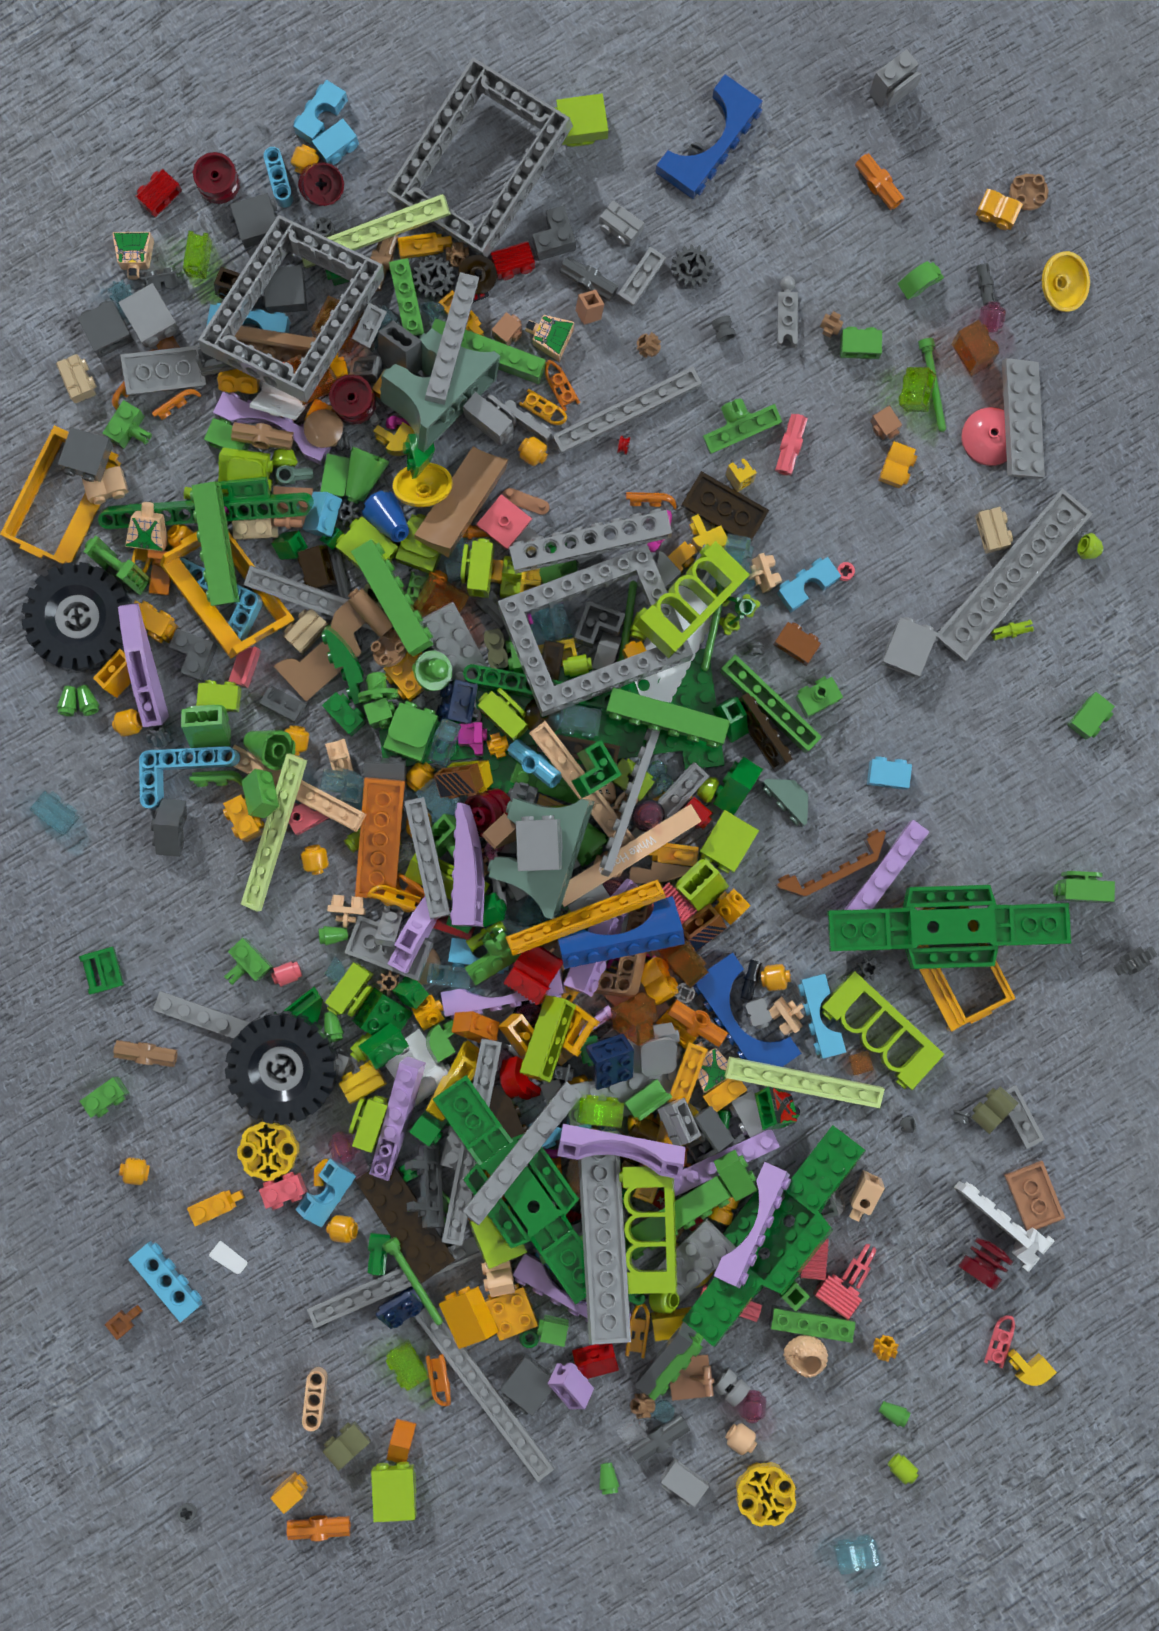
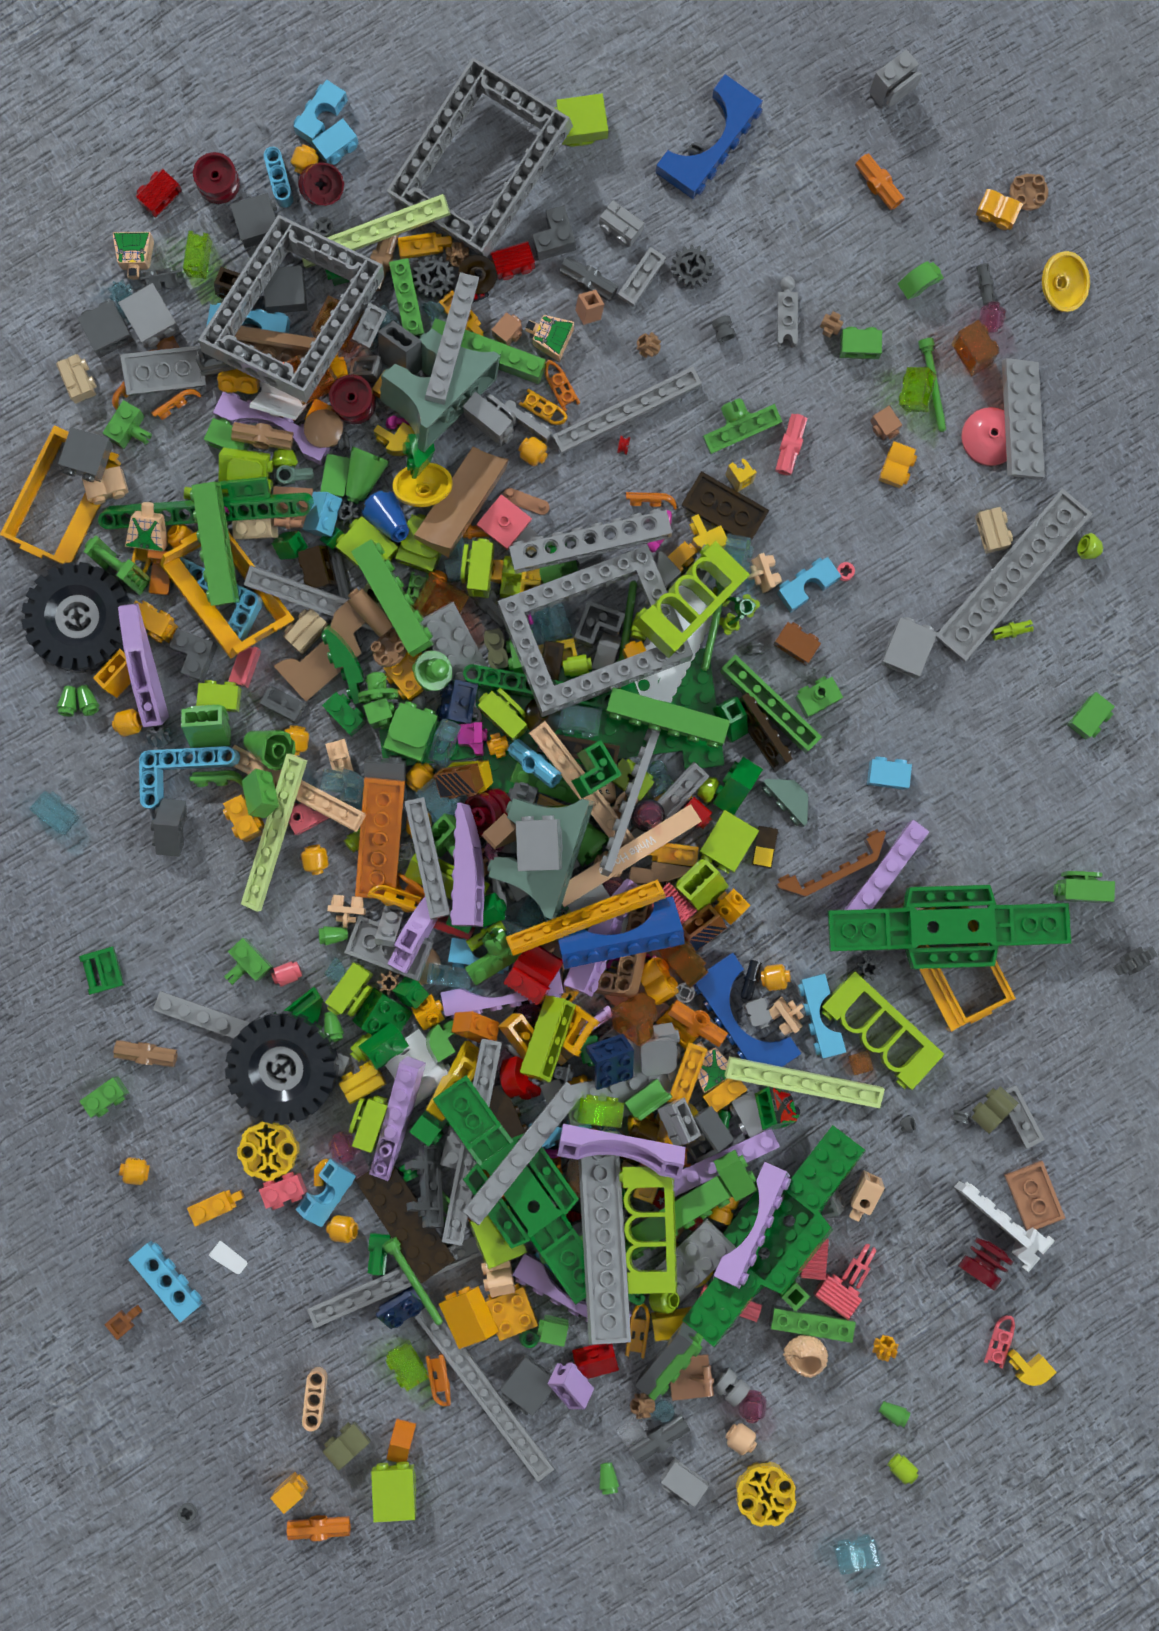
(764, 847): none -> dark brown tile

